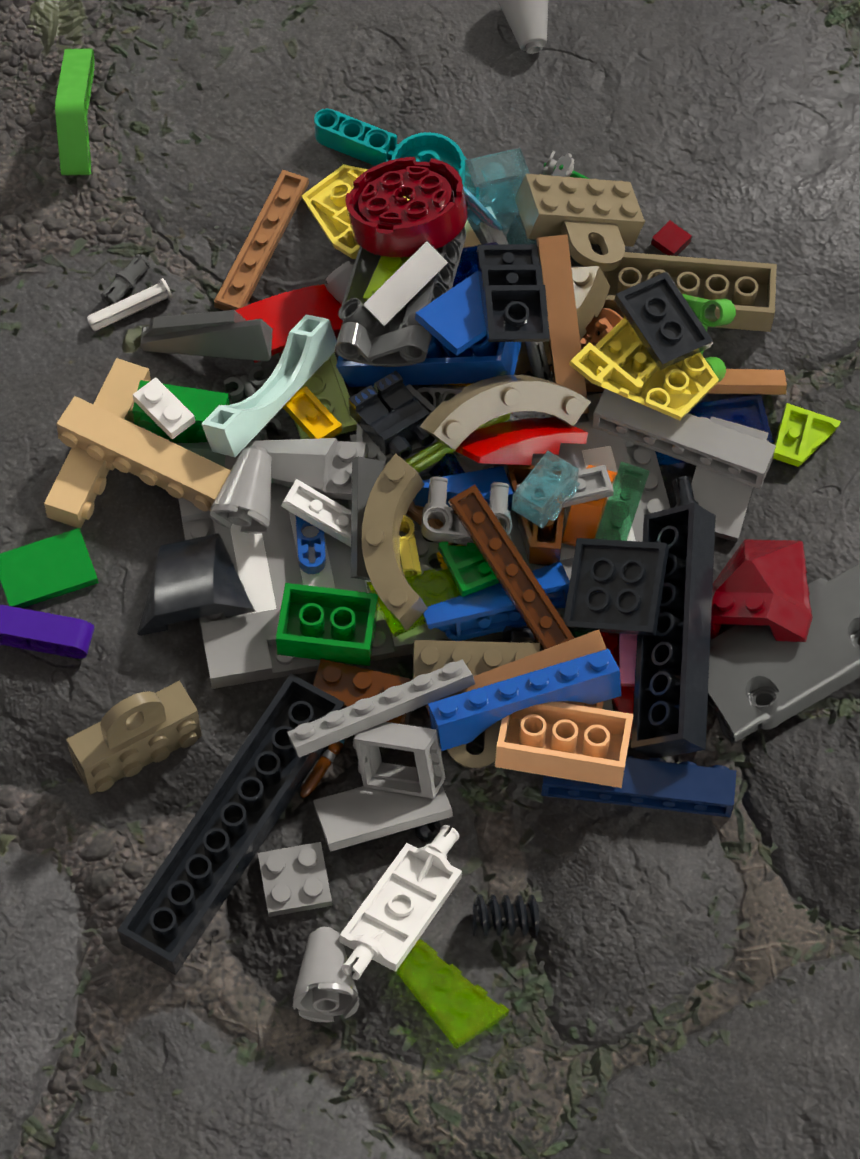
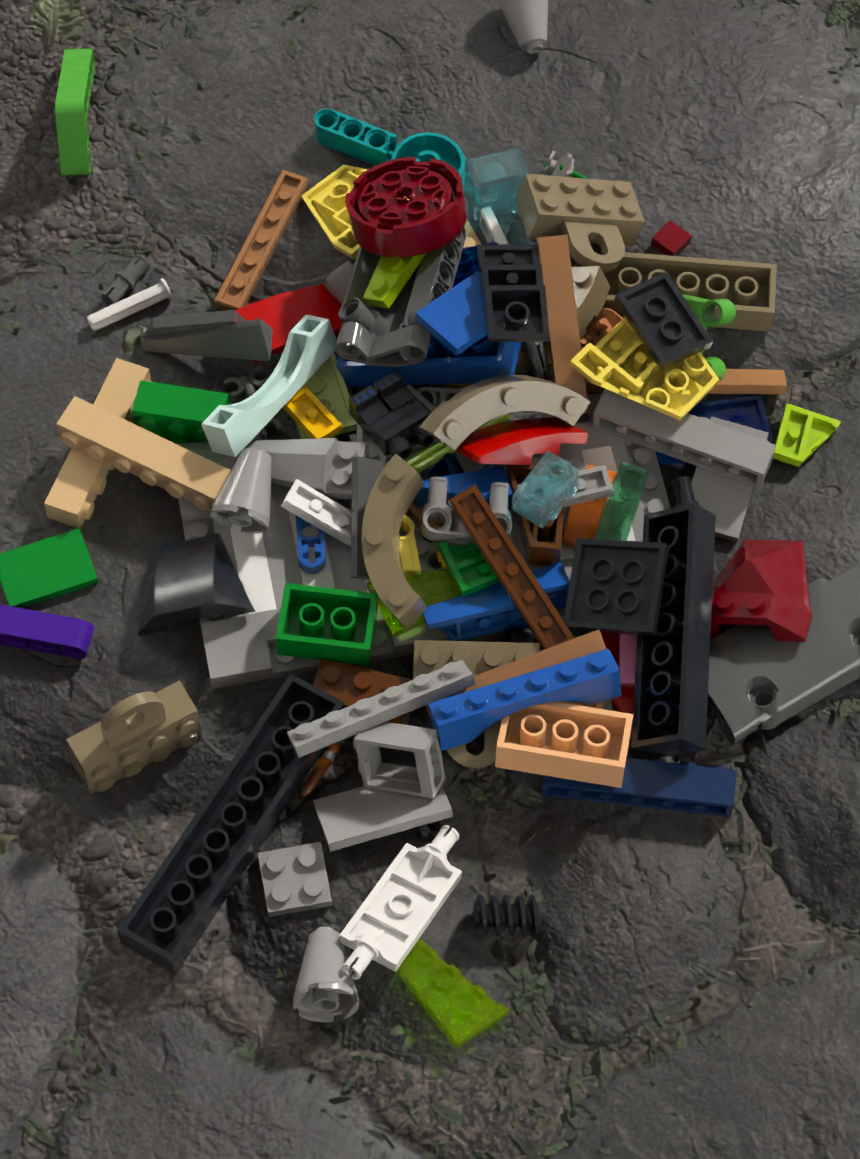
(163, 408): white plate -> none
(405, 283): white tile -> none
(478, 212): medium azure dish -> none

